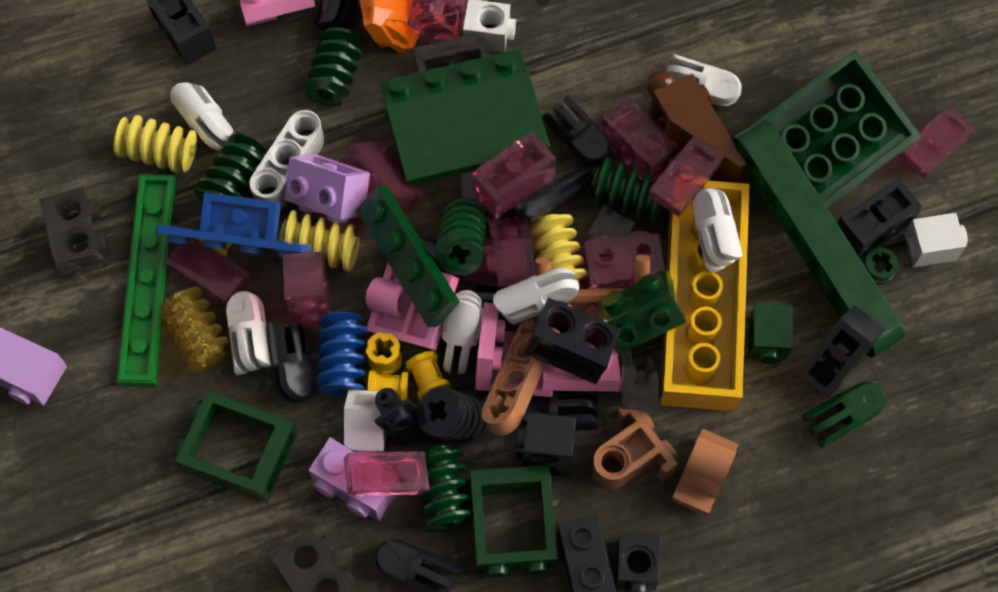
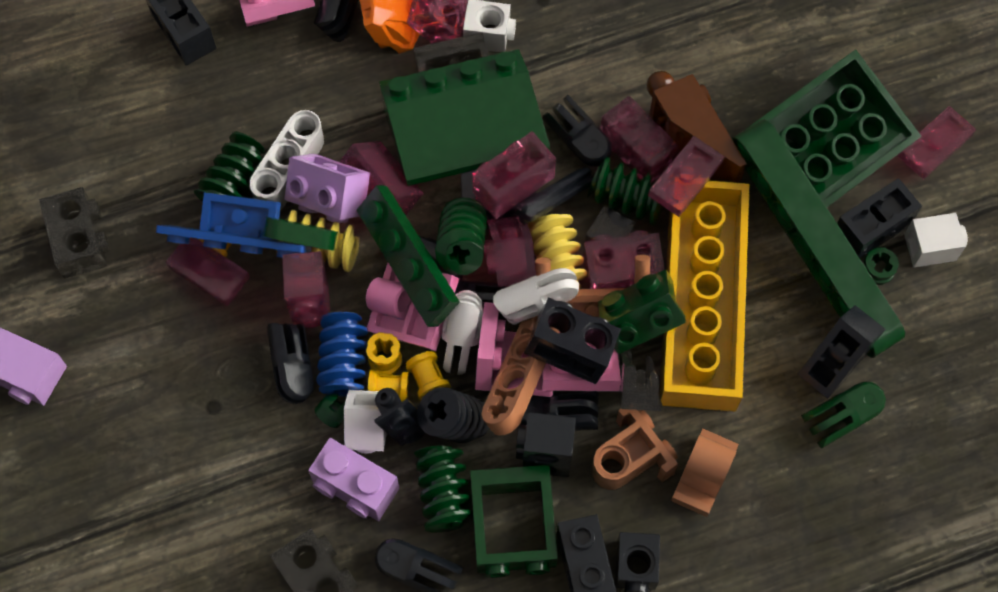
(146, 282): green tile -> none
(155, 146): light yellow piece -> none
(194, 330): clear yellow piece -> none
(201, 114): white arm -> none
(247, 333): white arm -> none
(270, 464): dark green window -> none
(300, 233): none -> dark green beam
(330, 411): none -> dark green hinge
(333, 66): dark green piece -> none
(386, 473): clear pink plate -> none
(716, 229): white arm -> none
(721, 84): white arm -> none
(770, 332): dark green brick -> none

